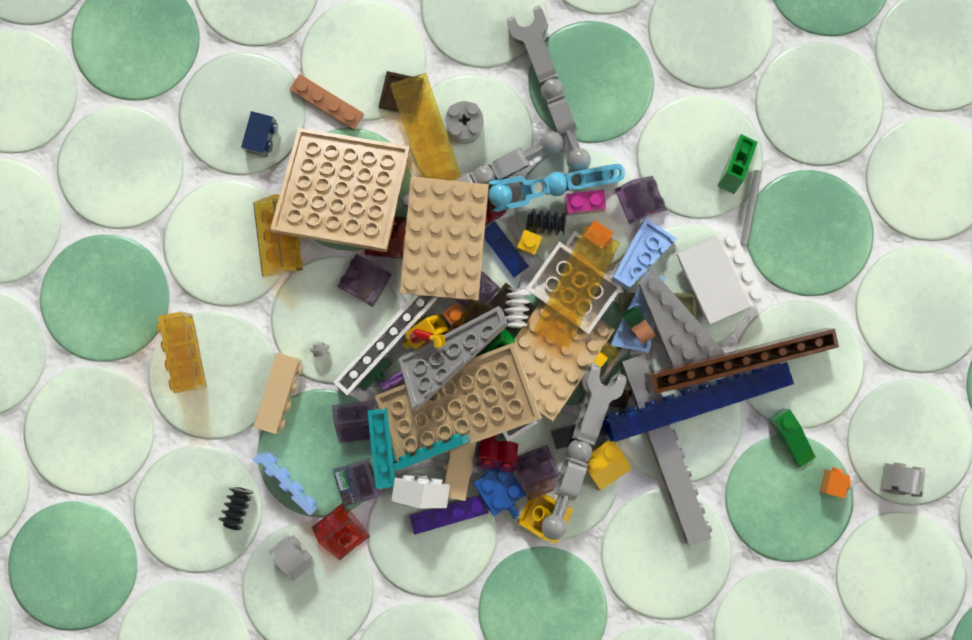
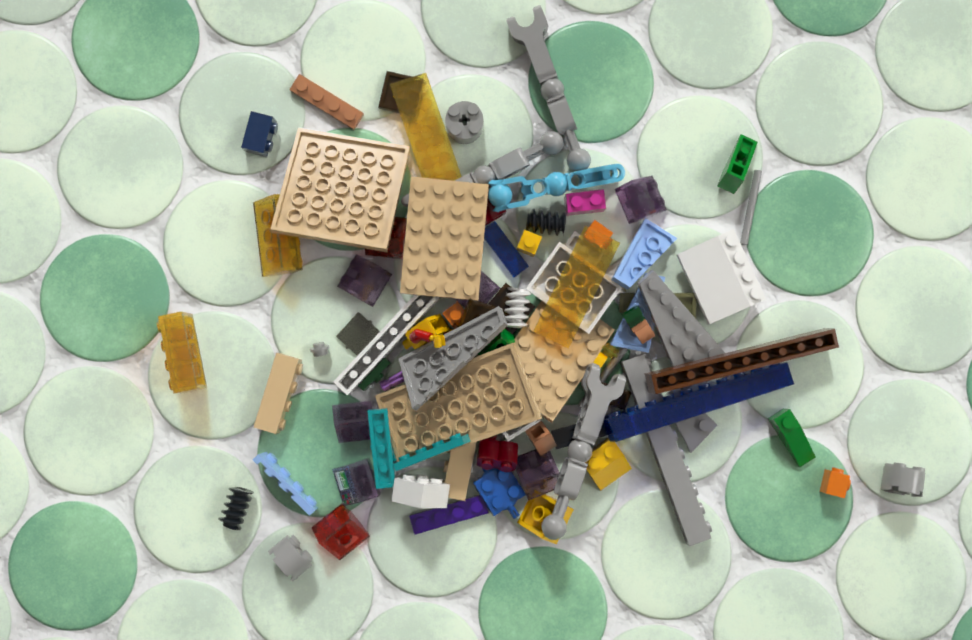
(358, 333): none -> clear smoke piece
(541, 438): none -> nougat brick
(694, 429): none -> light grey wing

